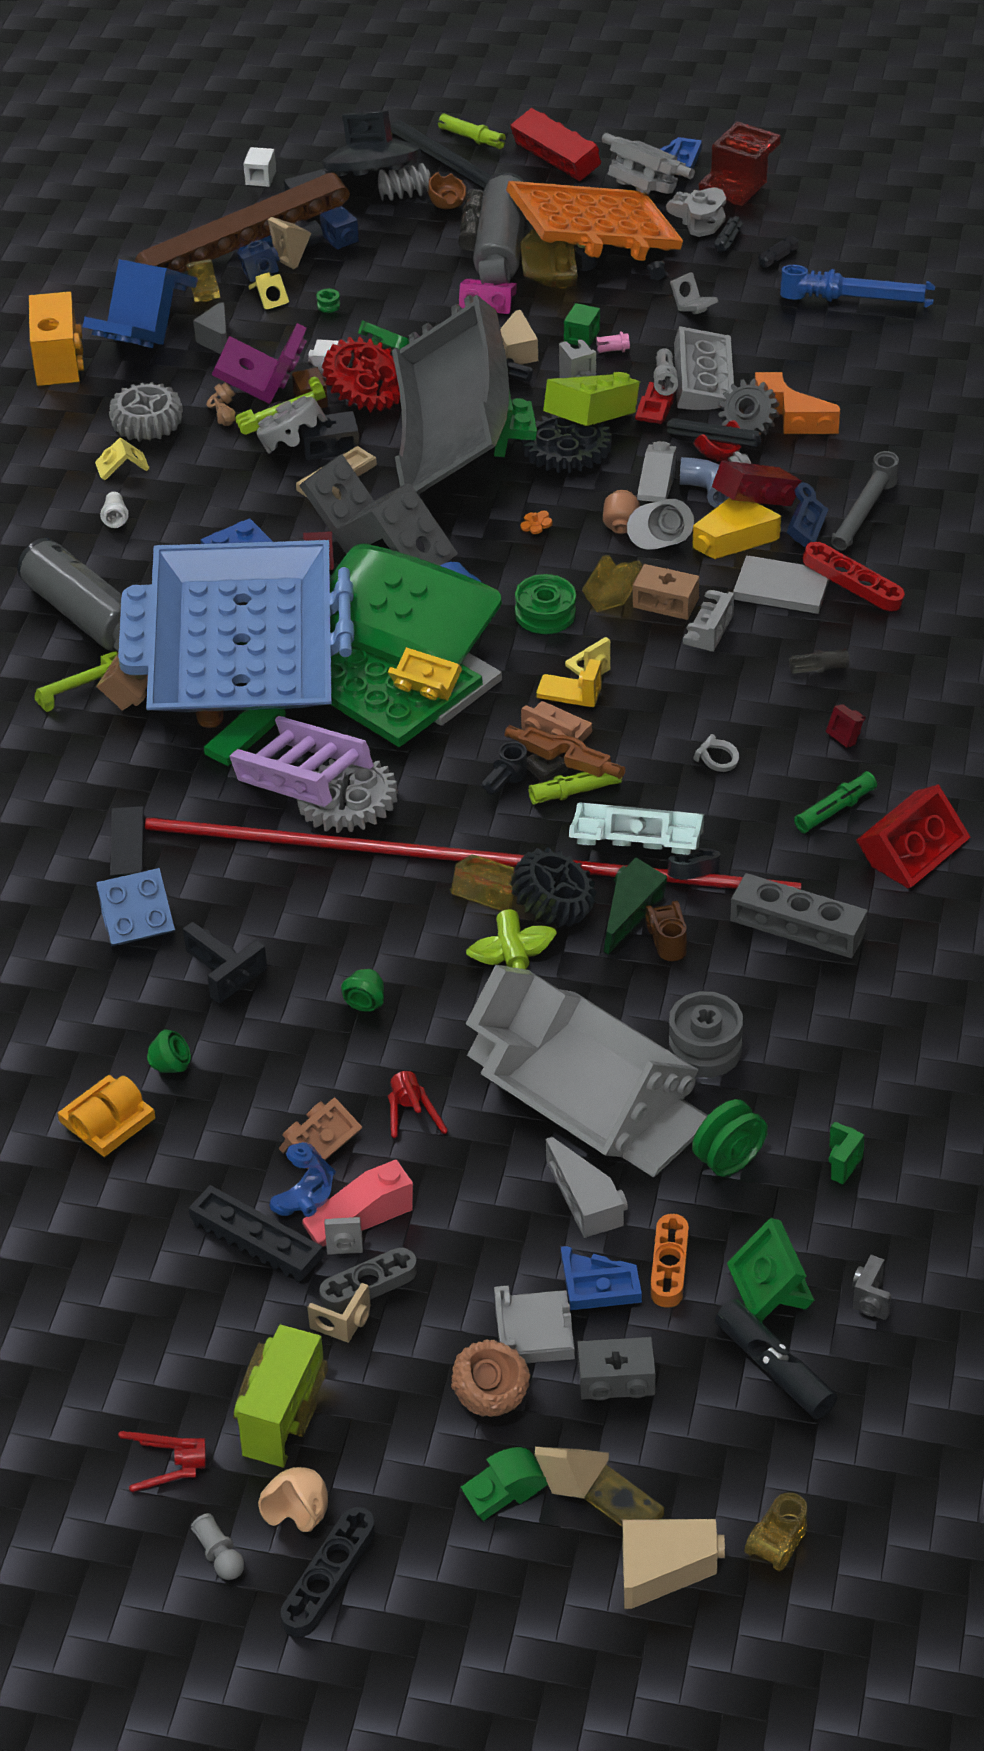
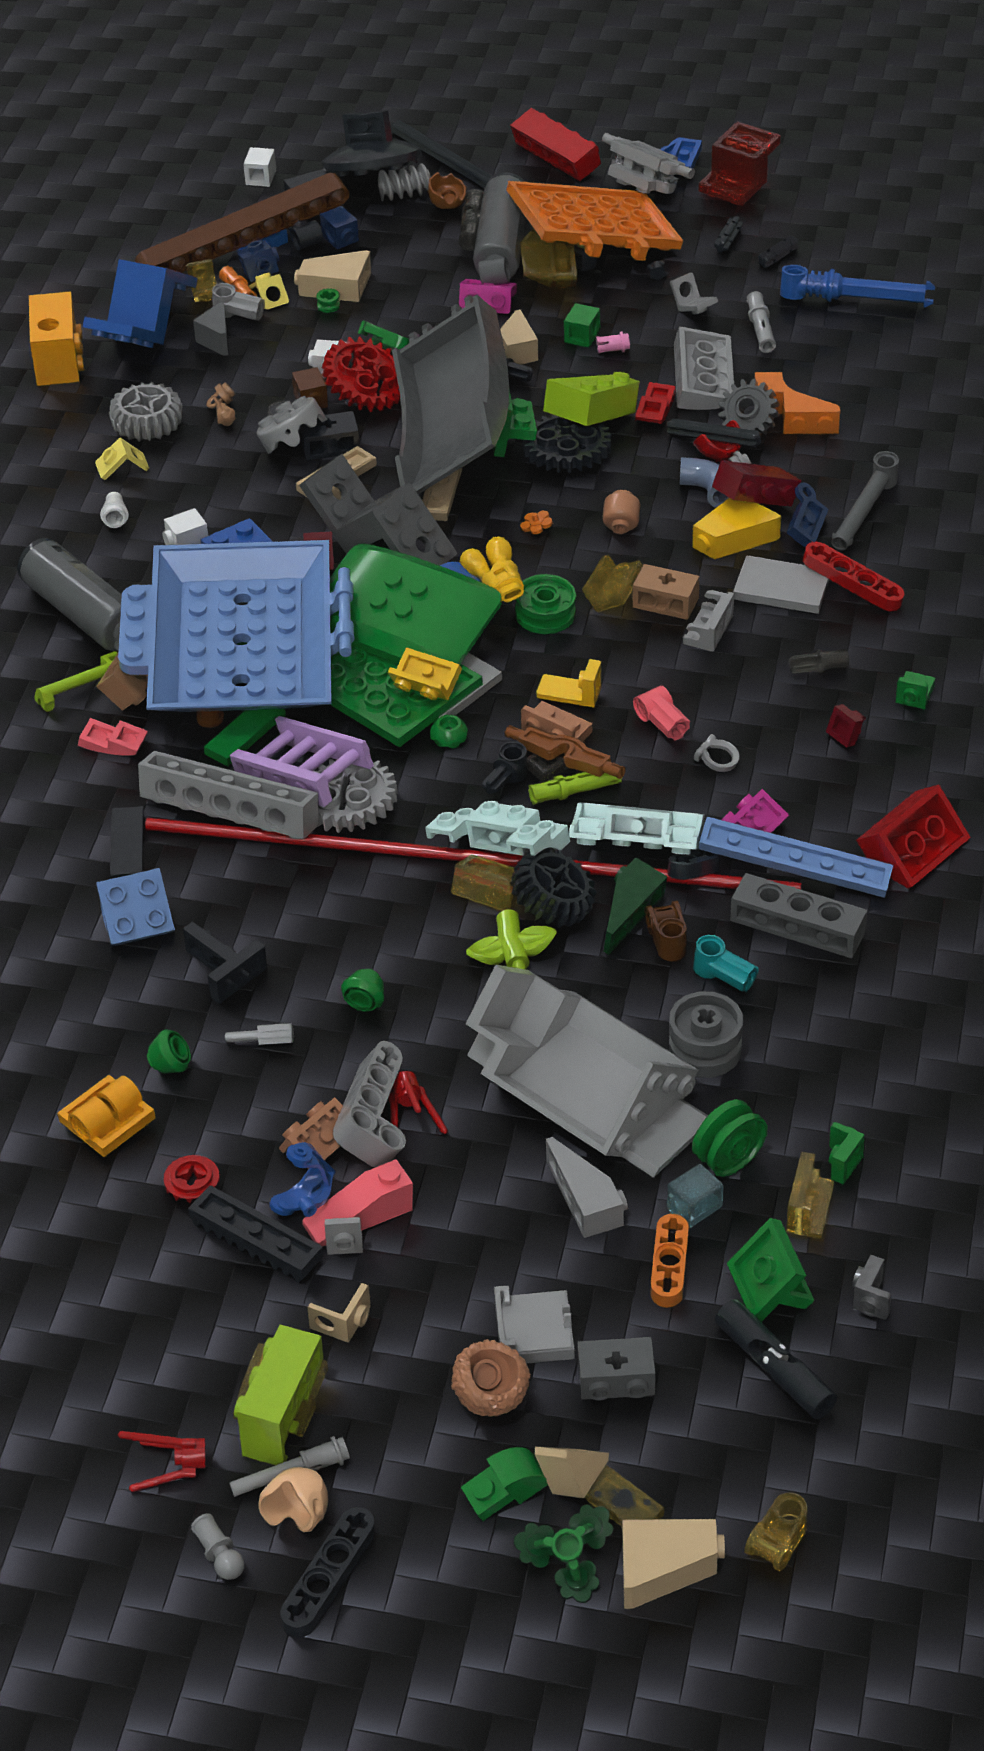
(107, 739): none -> coral slope
(180, 1172): none -> red gear
(185, 528): none -> white brick
(228, 275): none -> orange pin
(228, 795): none -> light grey brick
(237, 303): none -> light grey piece
(248, 421): lime hinge -> none
(264, 372): magenta bracket -> none
(265, 1034): none -> light grey axle
(288, 240): tan slope -> none
(313, 1458): none -> light grey pin
(343, 272): none -> tan slope
(360, 1122): none -> light grey beam
(396, 1277): dark grey beam -> none
(440, 496): none -> tan tile
(448, 731): none -> green plate
(480, 134): lime pin -> none
(501, 829): none -> light aqua bracket
(504, 572): none -> yellow piece
(576, 362): light grey hinge -> none
(588, 1527): none -> dark green plant
(597, 651): light yellow bracket -> none
(599, 1281): blue wing -> none
(657, 472): light grey slope -> none
(659, 709): none -> coral piece
(660, 524): light grey piece -> none
(666, 371): light grey pin -> none
(695, 1195): none -> clear light blue brick
(699, 209): light grey hinge -> none
(714, 961): none -> teal piece
(758, 813): none -> dark pink bracket
(759, 316): none -> light grey pin
(795, 857): none -> medium blue plate
(808, 1199): none -> clear yellow bracket
(861, 786): green pin -> none
(914, 689): none -> green bracket

